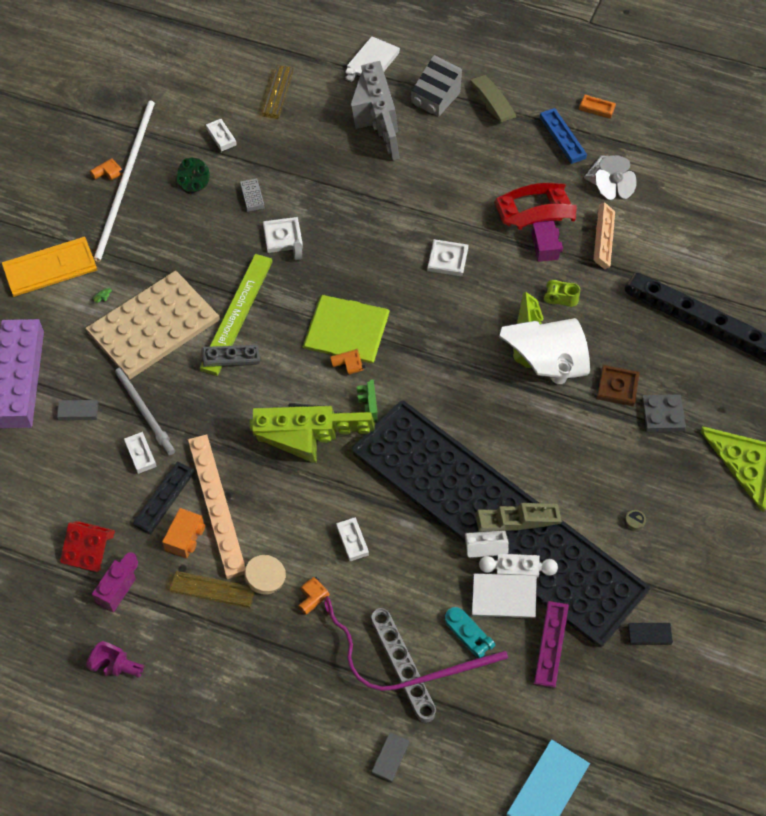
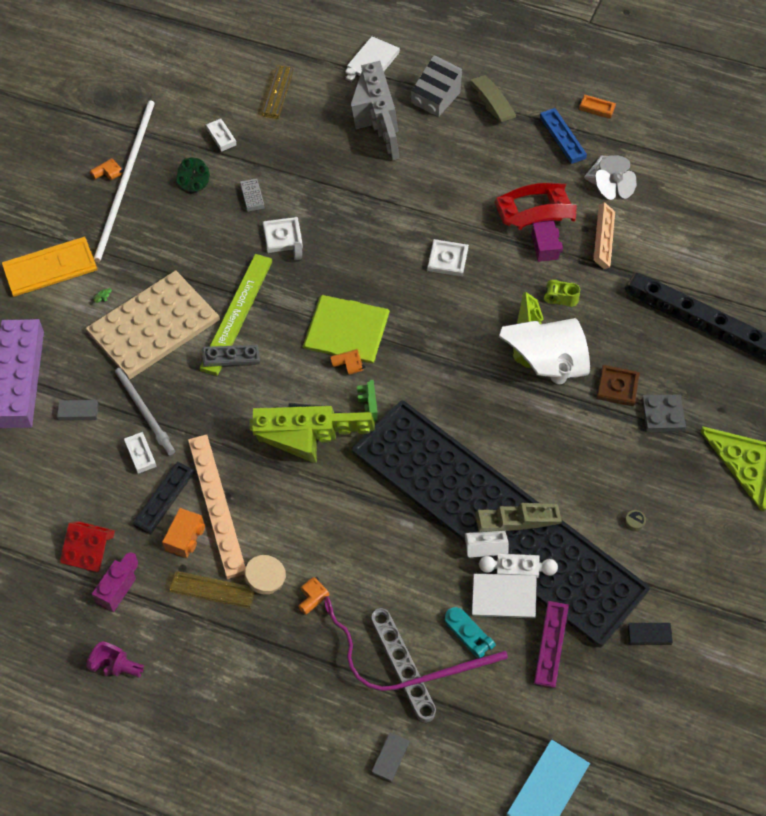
(352, 539): white plate -> none

